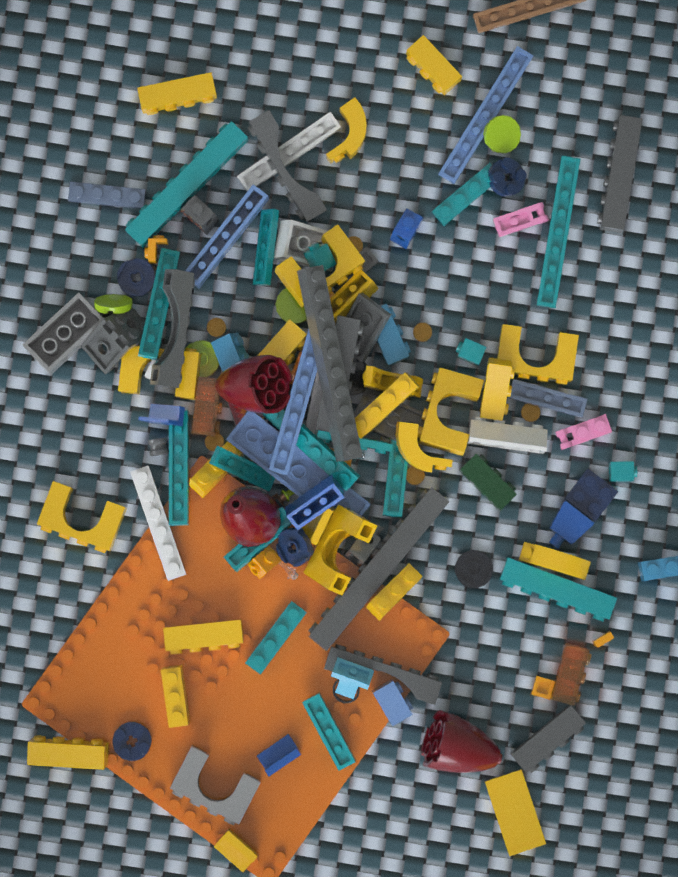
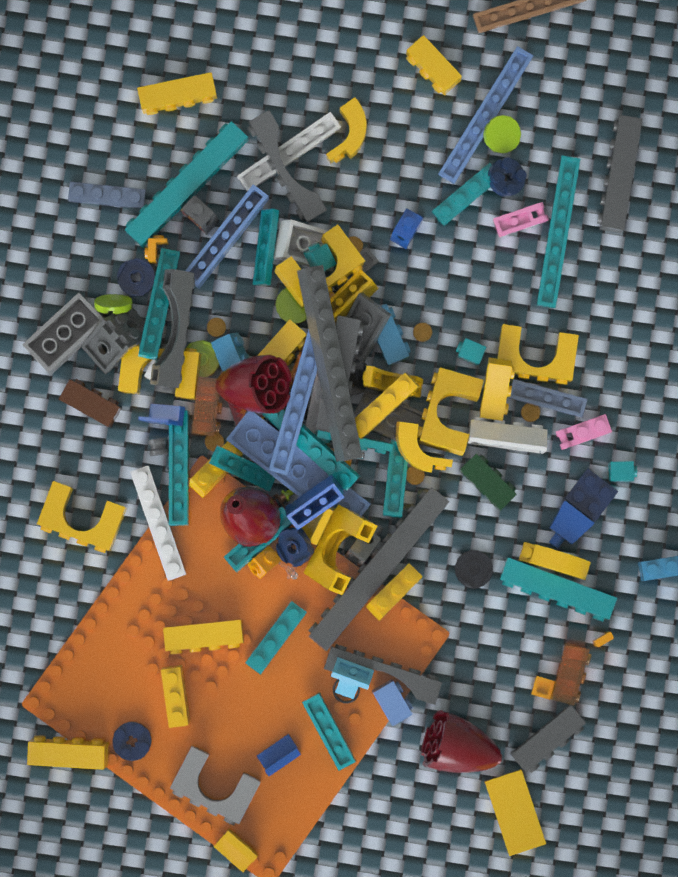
(90, 402): none -> reddish brown brick

